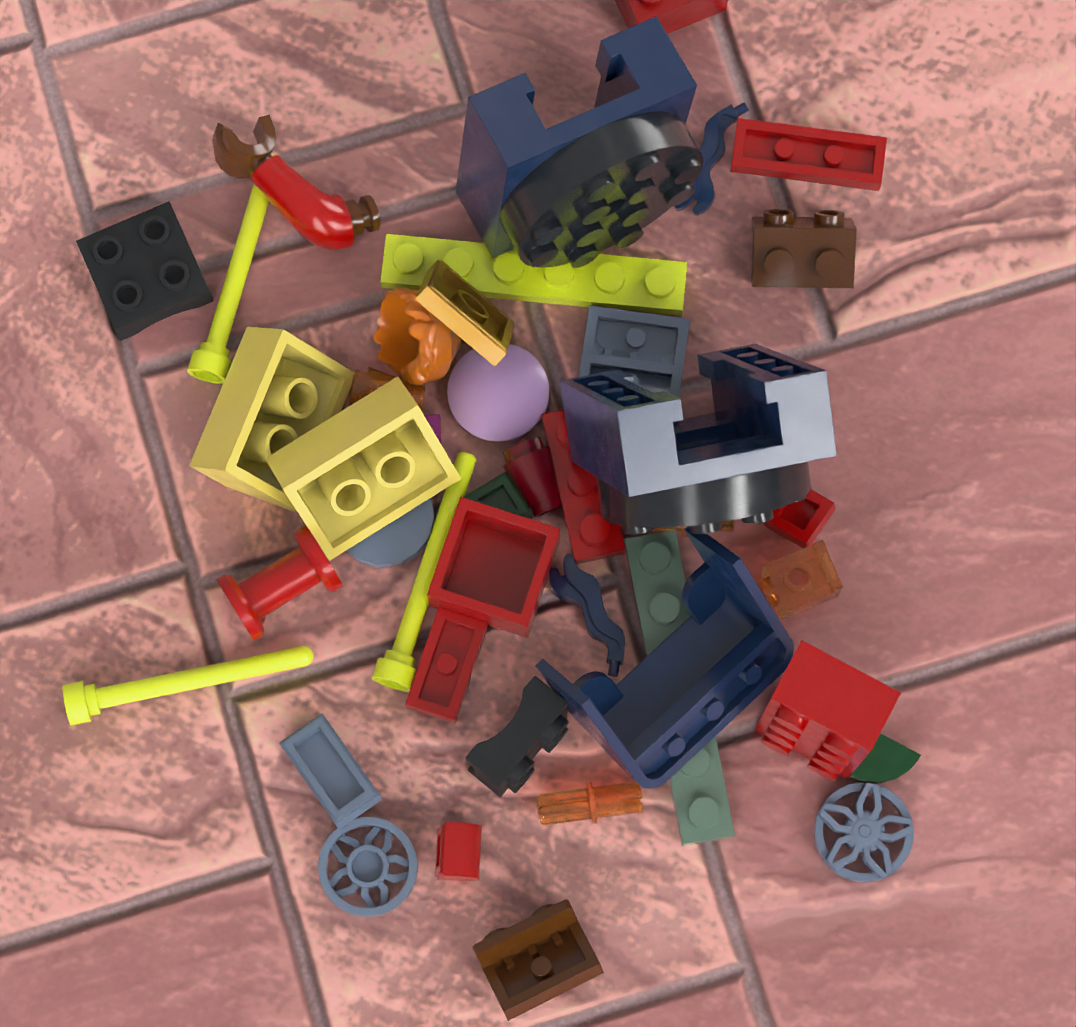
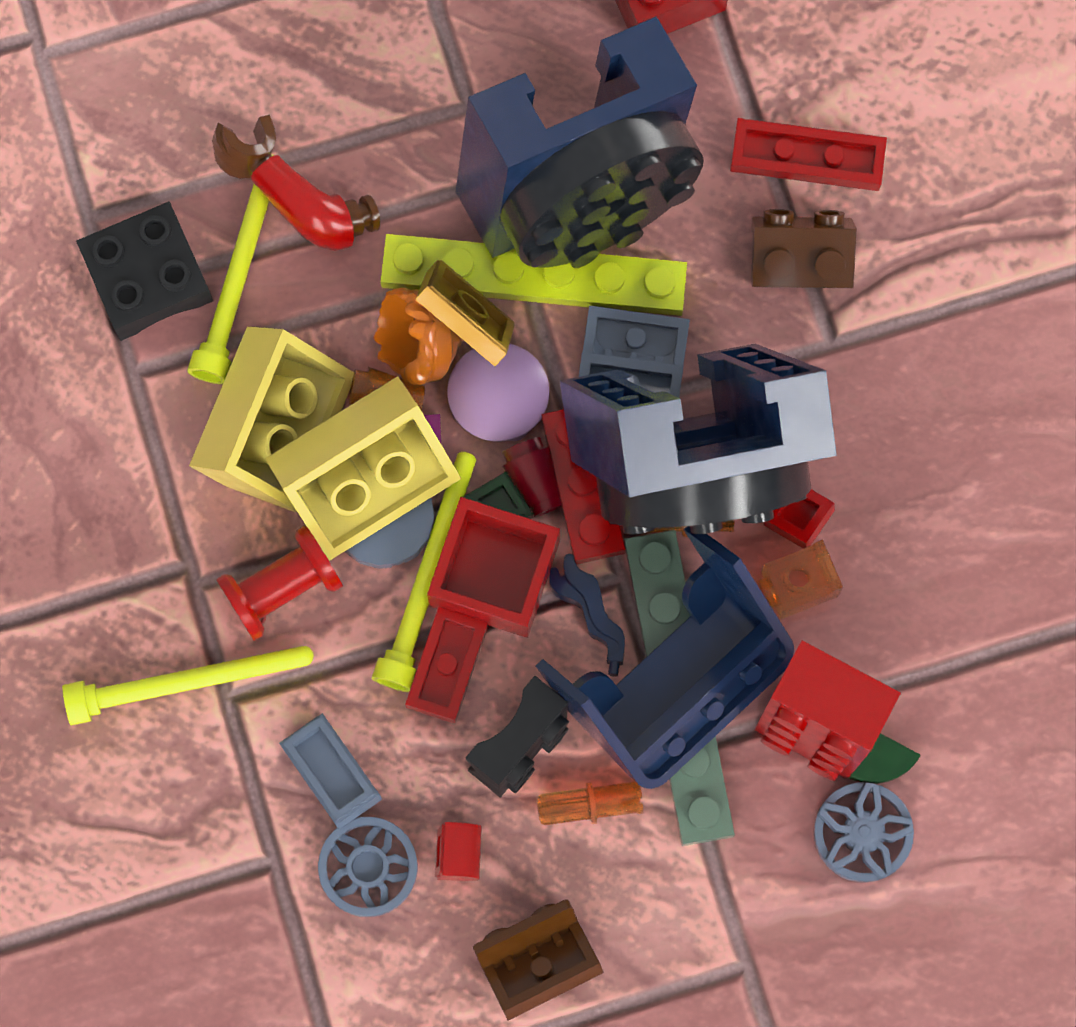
(712, 151): dark blue hair -> none

